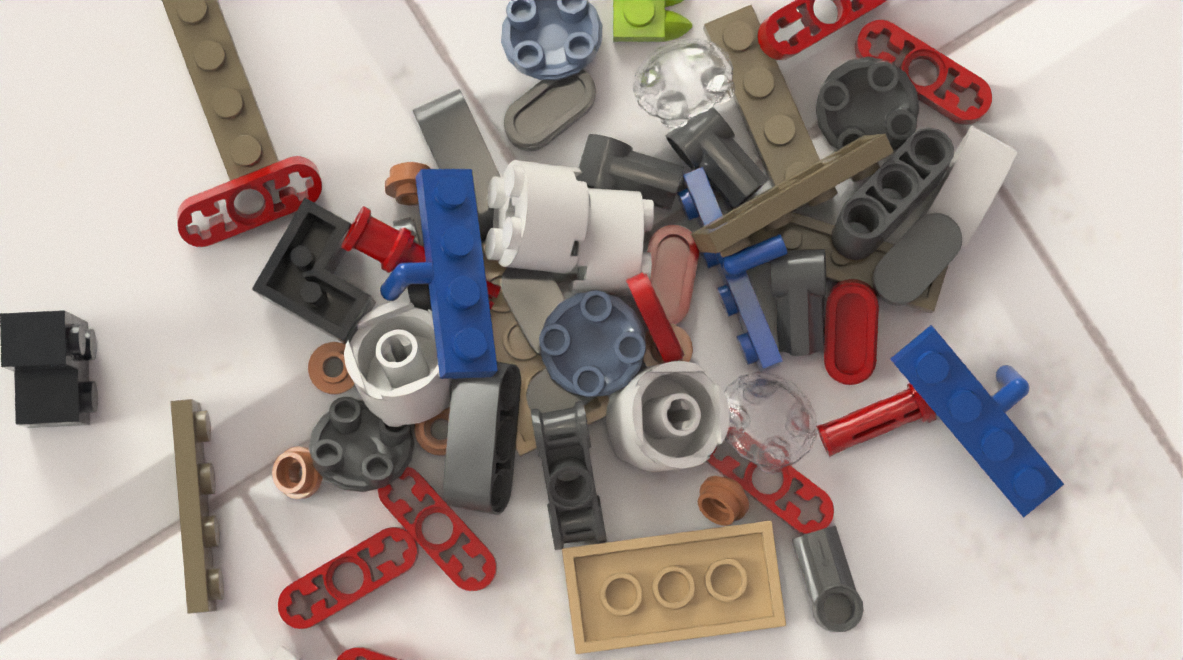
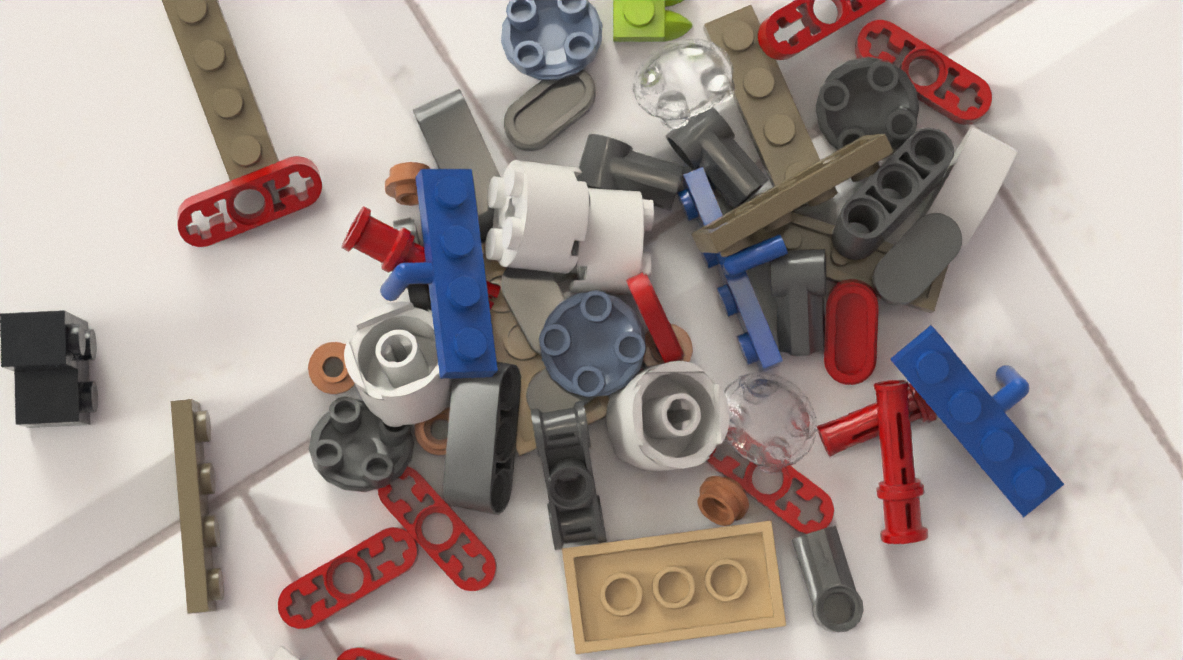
(286, 473): nougat plate -> none
(302, 276): black brick -> none
(673, 269): tile -> none
(899, 486): none -> red pin

